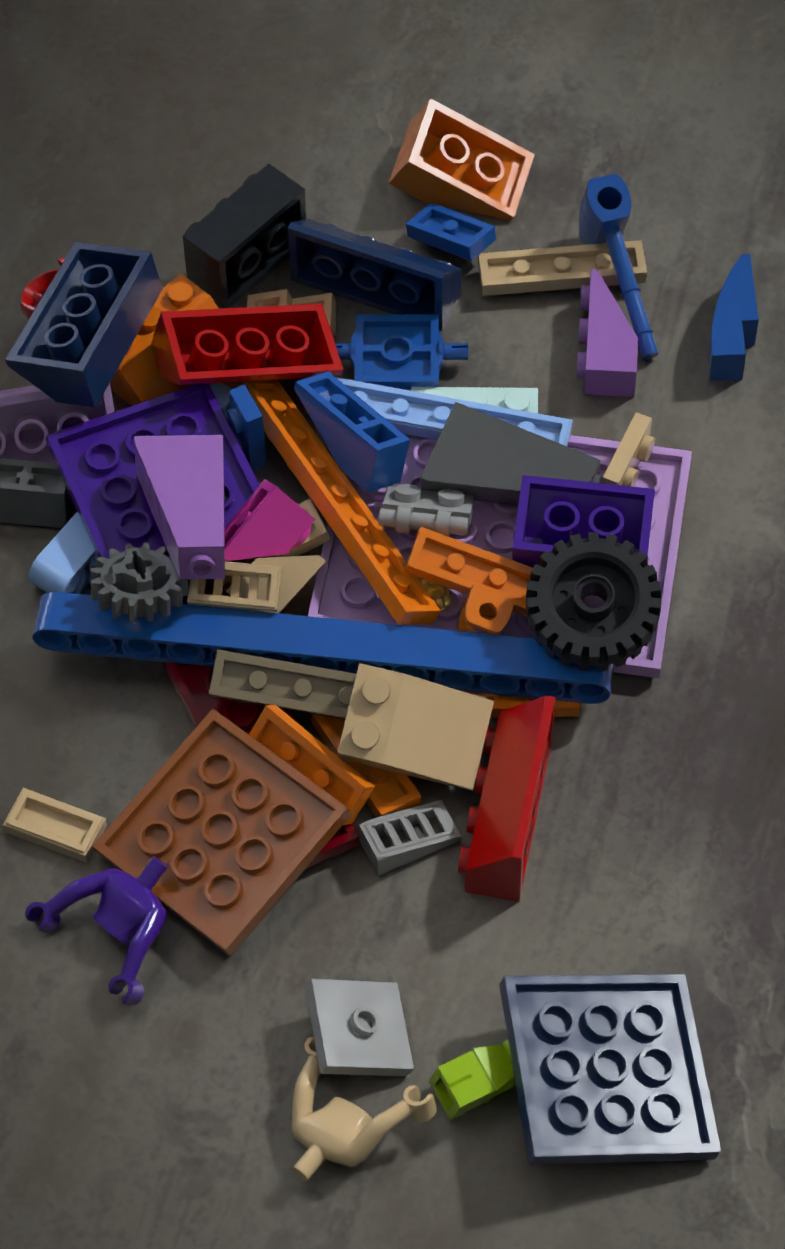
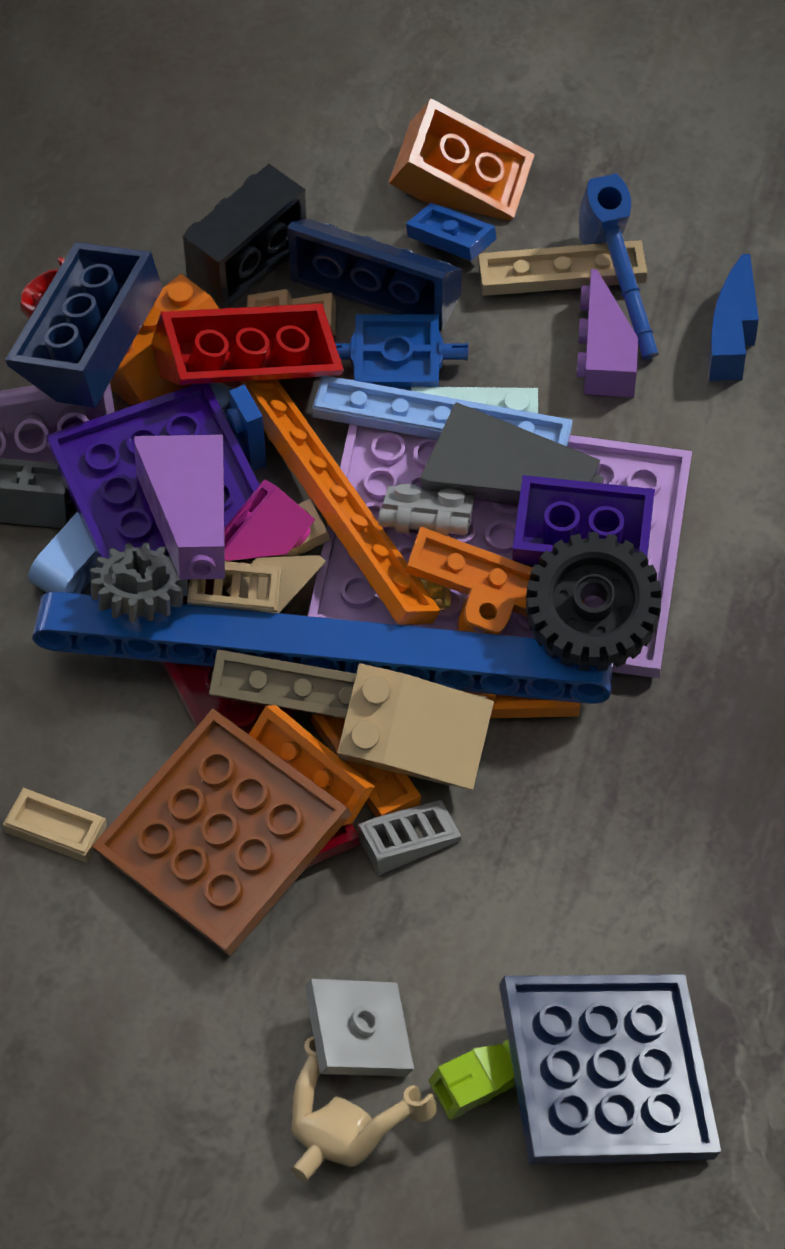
(124, 910): dark purple piece -> none
(356, 435): blue slope -> none
(509, 800): red slope -> none
(633, 448): tan plate -> none

